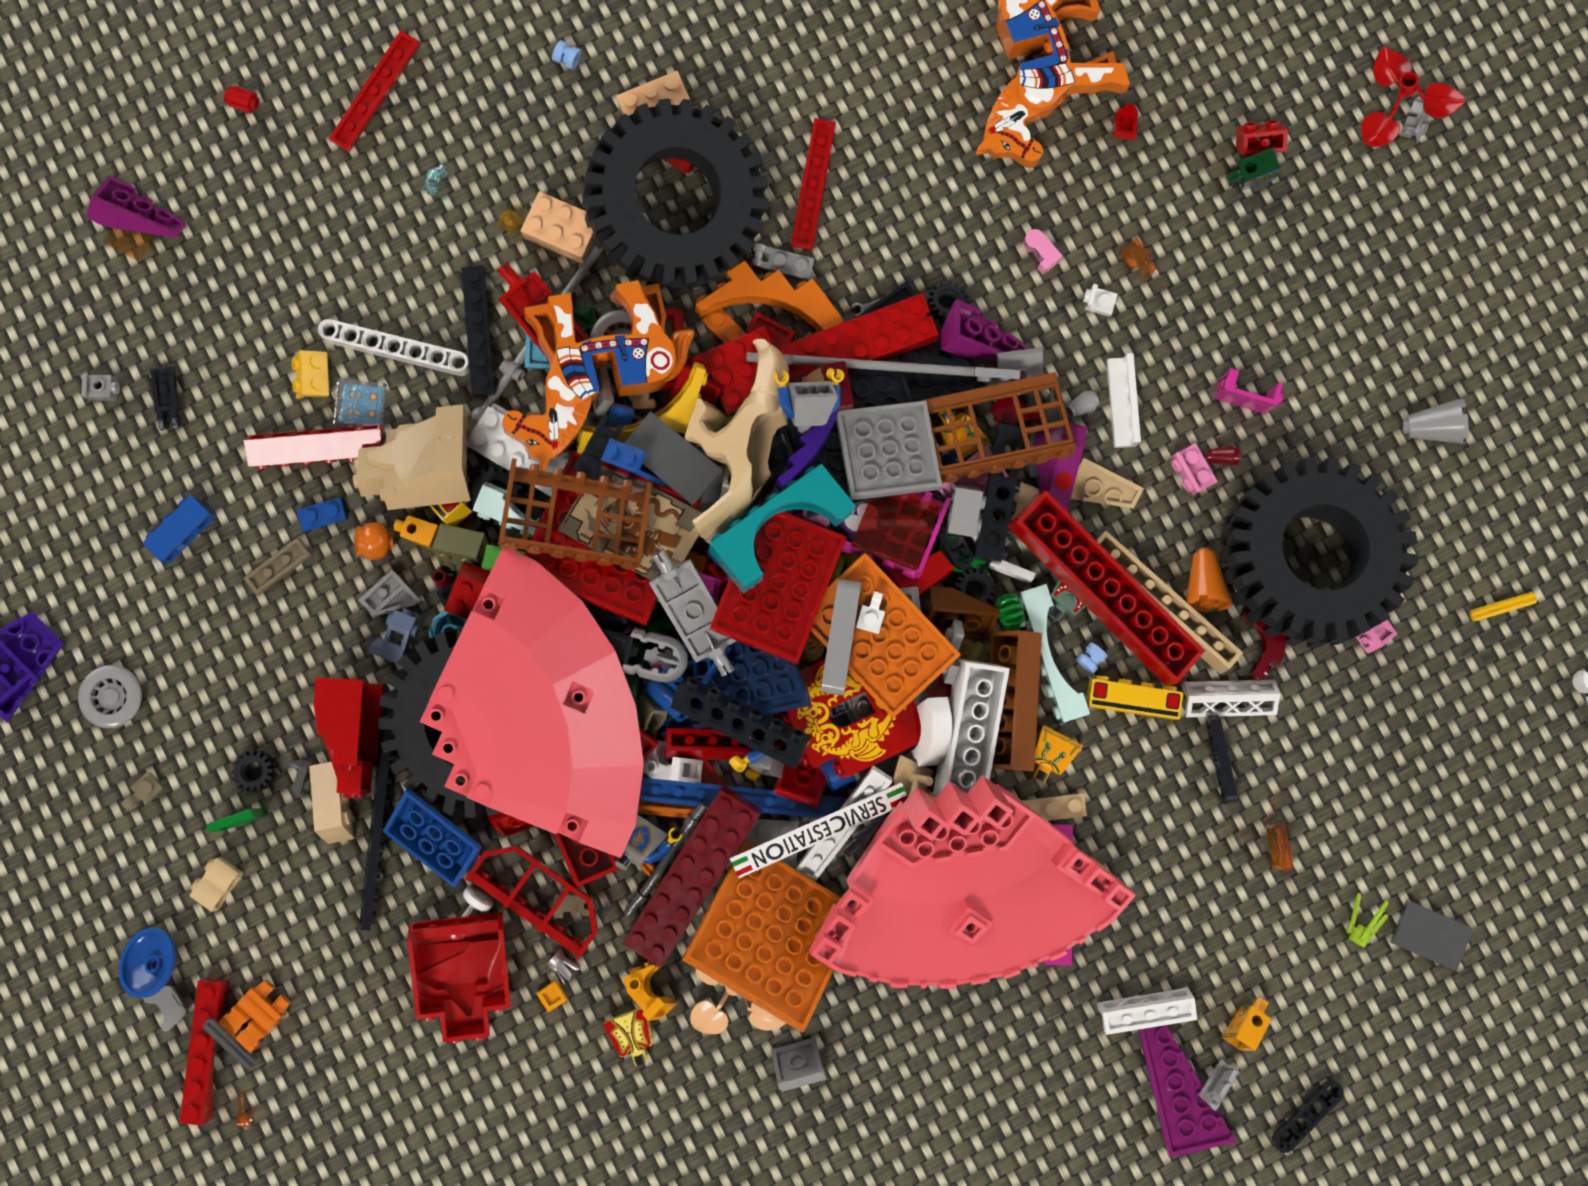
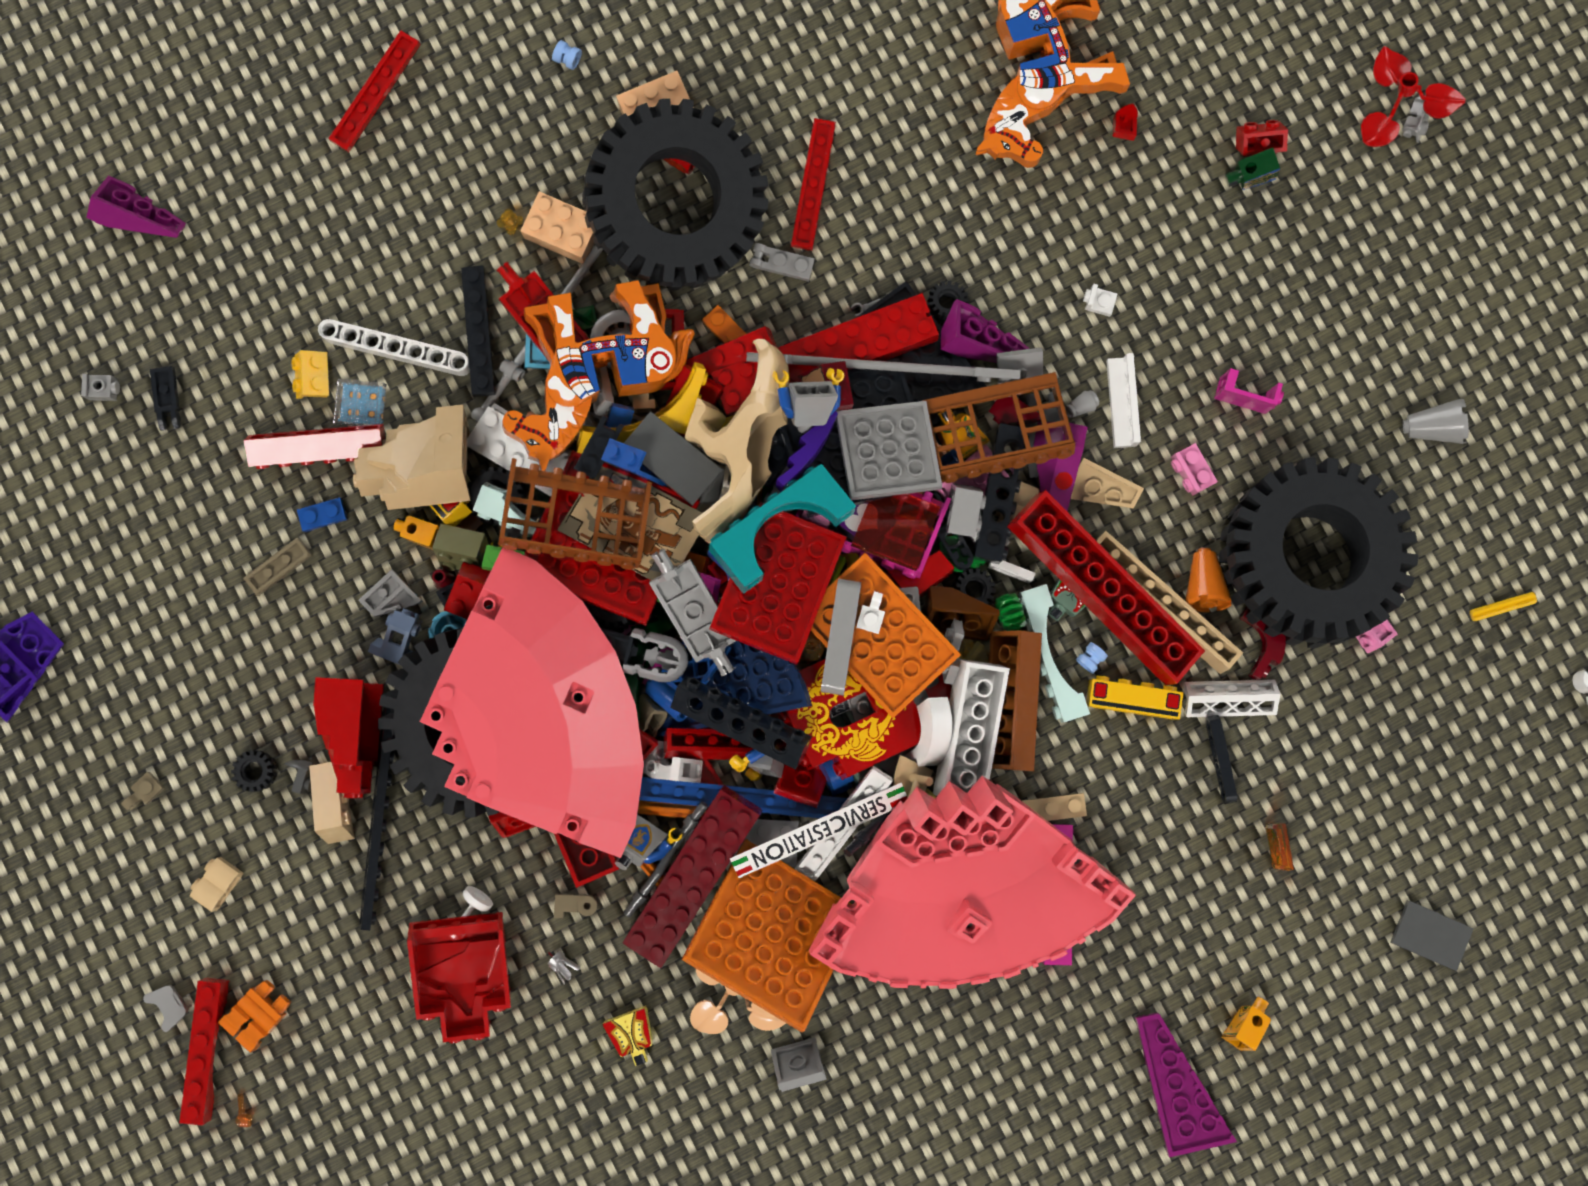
(110, 696): light grey wheel -> none
(130, 242): clear orange piece -> none
(147, 962): blue dish -> none
(178, 529): blue brick -> none
(229, 1043): dark grey axle -> none
(236, 820): green tile -> none
(241, 99): red brick -> none
(373, 541): orange piece -> none
(431, 179): clear light blue arm -> none
(432, 838): blue slope -> none
(520, 904): red plate -> none
(552, 995): light orange tile -> none
(652, 1005): light orange tile -> none
(774, 290): orange arch -> none
(781, 333): red plate -> none
(1042, 249): bright pink leg -> none
(1053, 752): light orange torso -> none
(1136, 256): clear orange plate -> none
(1147, 1011): white fence -> none
(1219, 1083): light grey hinge -> none
(1224, 455): dark red cone -> none
(1310, 1119): black beam -> none
(1361, 934): lime plant -> none

